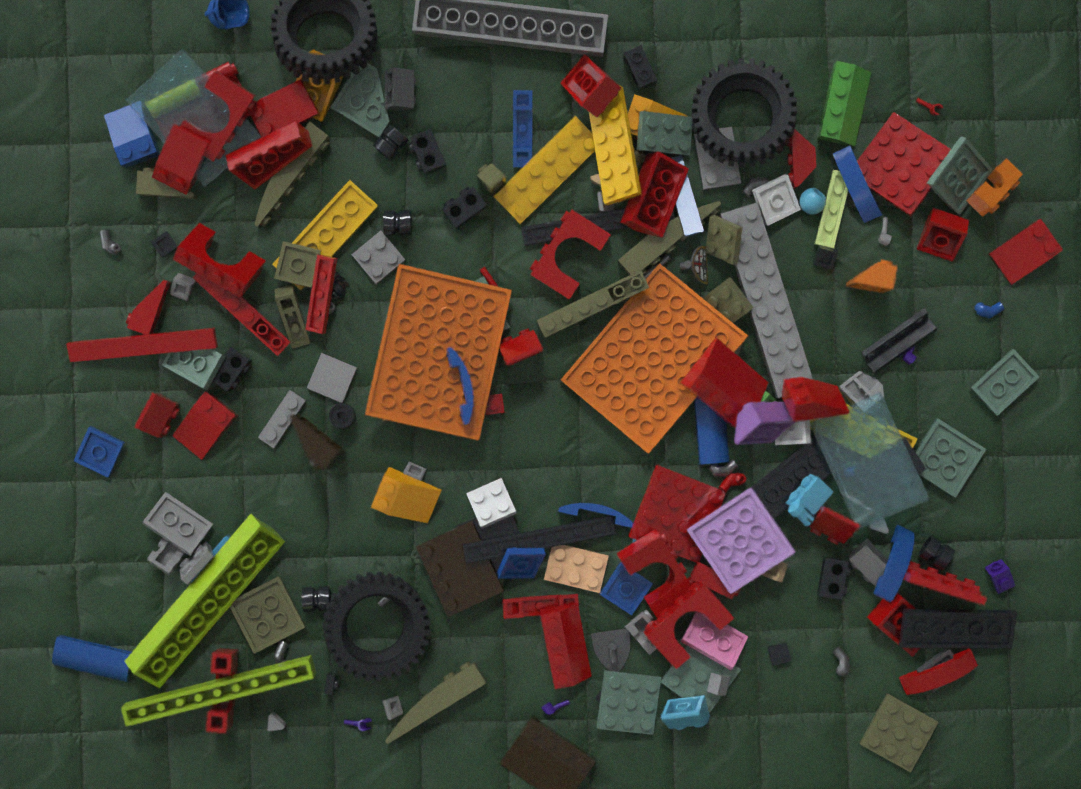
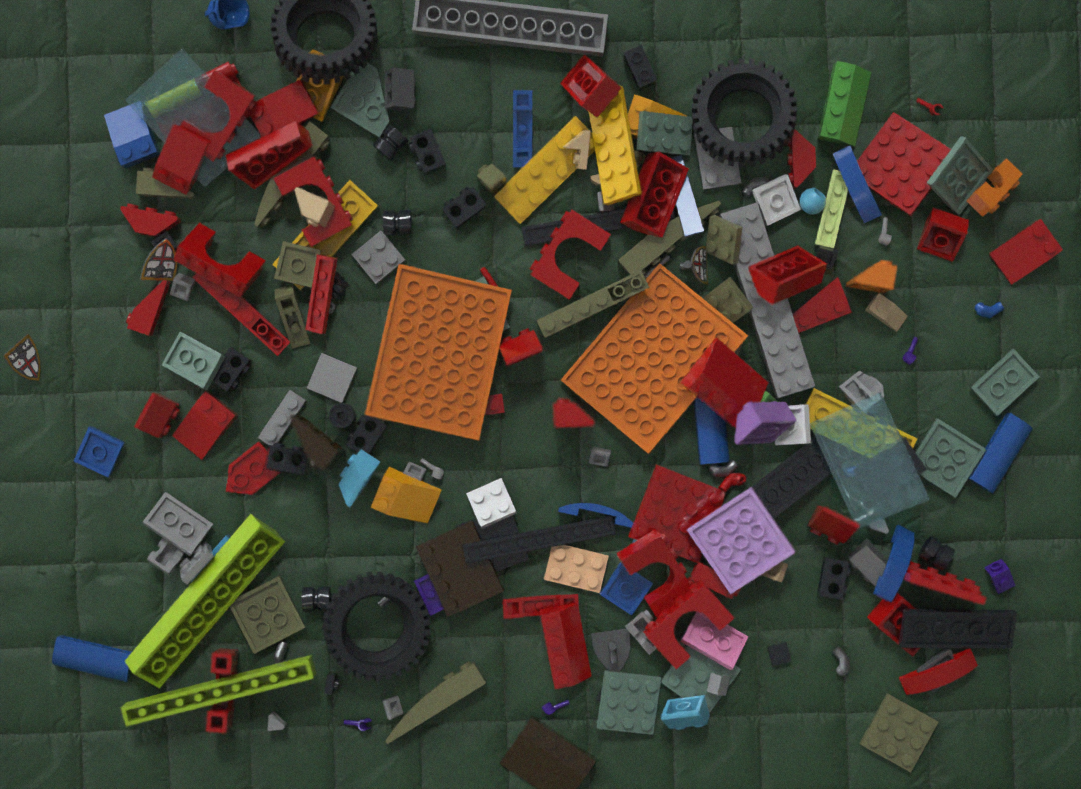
(24, 359): none -> shield
(107, 244): flat silver arm -> none
(142, 345): red tile -> none
(149, 221): none -> red slope
(160, 263): none -> shield
(247, 472): none -> red tile
(285, 464): none -> black brick
(311, 173): none -> red arch
(314, 208): none -> tan slope
(357, 475): none -> medium azure slope
(370, 437): none -> black brick
(428, 594): none -> dark purple plate
(437, 472): none -> light grey hand
(455, 361): blue slope -> none
(521, 563): blue plate -> none
(569, 415): none -> red slope
(581, 143): none -> tan slope
(599, 456): none -> light grey slope
(786, 274): none -> red slope
(808, 498): medium azure hinge -> none
(812, 399): red slope -> none
(823, 307): none -> red wing
(886, 312): none -> tan slope
(898, 341): black fence -> none
(1000, 452): none -> blue brick

